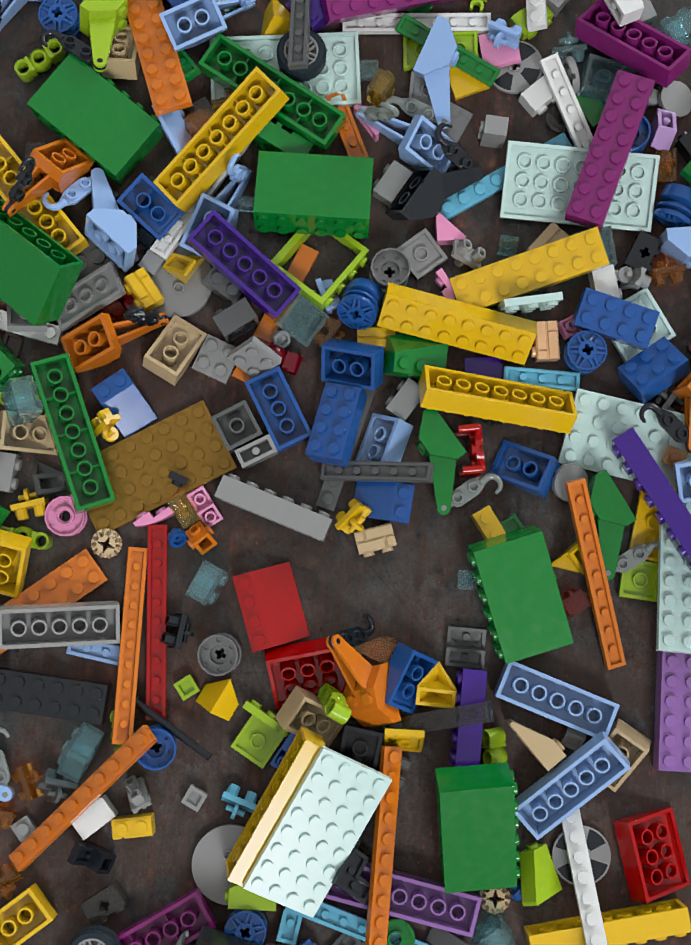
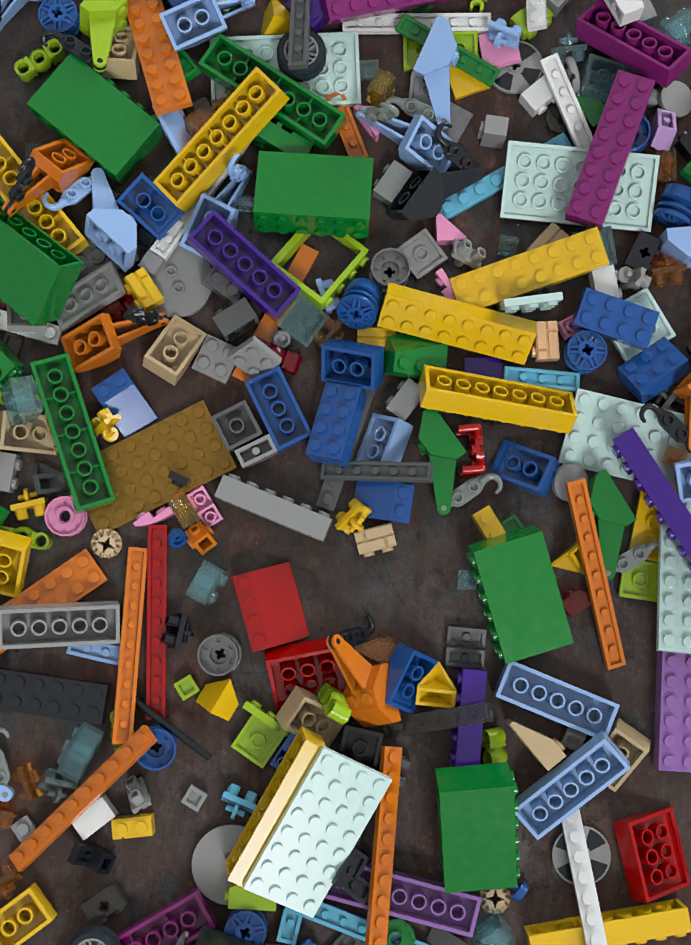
(182, 266): yellow slope -> none
(407, 739): yellow tile -> none
(538, 875): lime slope -> none

